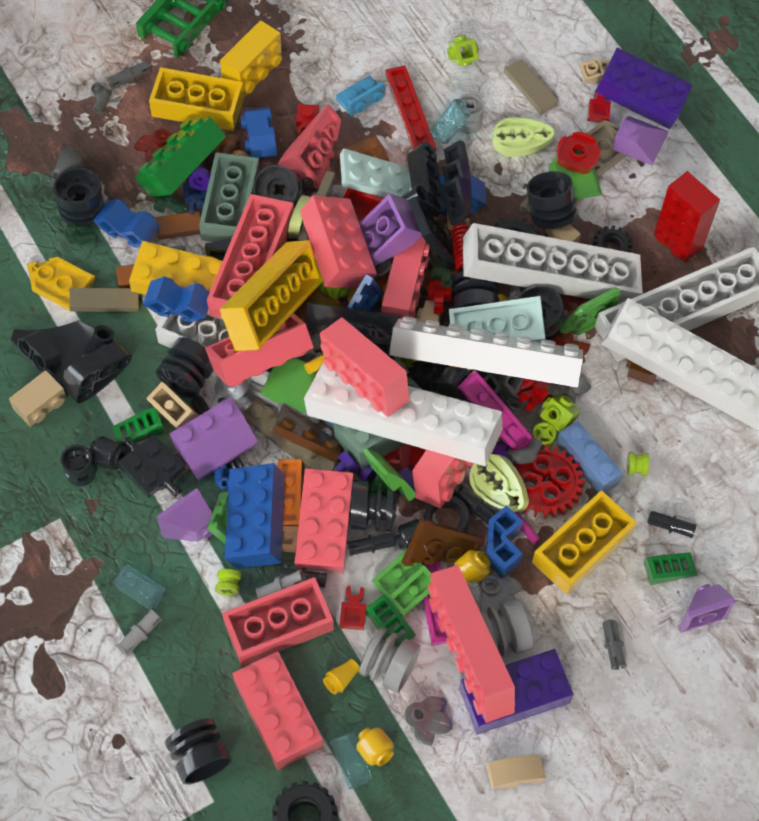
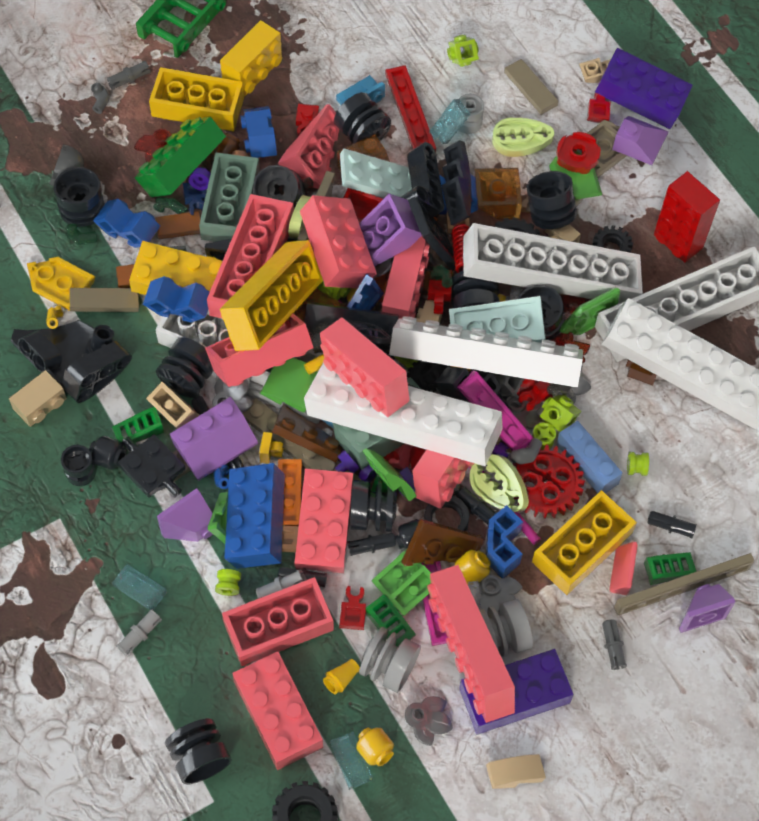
(52, 315): none -> yellow arm
(269, 448): none -> yellow tile
(361, 118): none -> black wheel
(499, 192): none -> clear orange slope
(623, 568): none -> coral slope
(683, 584): none -> dark tan tile

